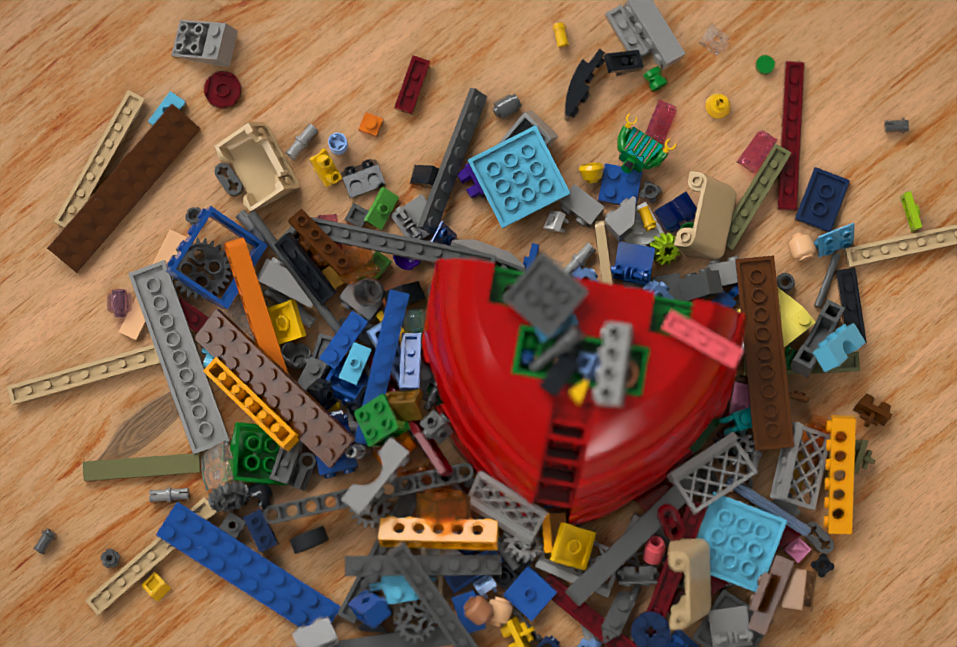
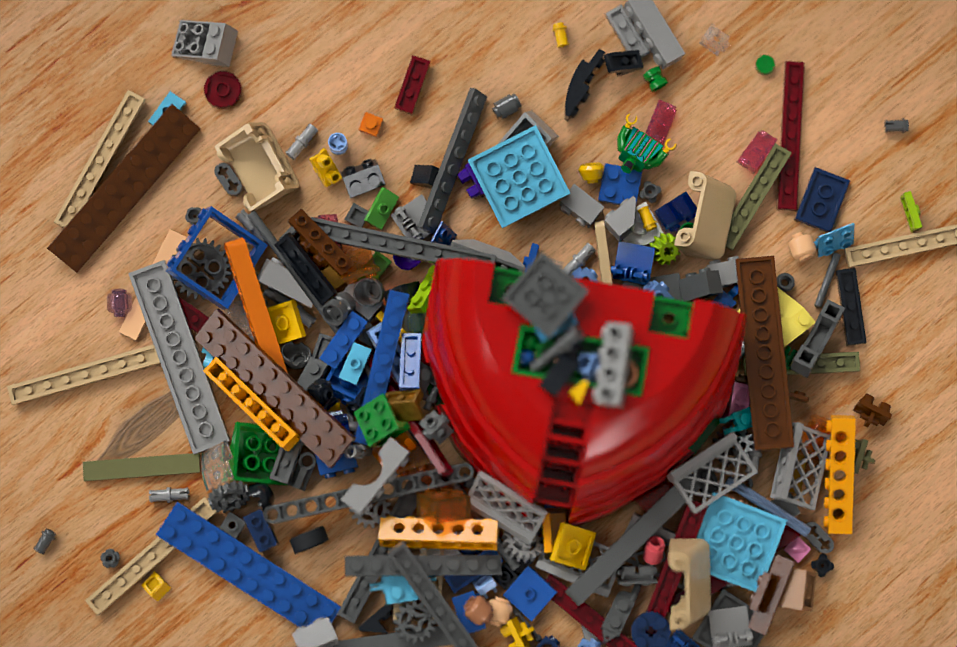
(338, 308): none -> dark grey wheel
(369, 608): blue brick -> none
(420, 300): none -> lime plate
(554, 221): white tile -> none
(669, 521): dark red plate -> none
(702, 339): coral plate -> none
(718, 105): yellow cone -> none
(838, 345): medium azure arch -> none

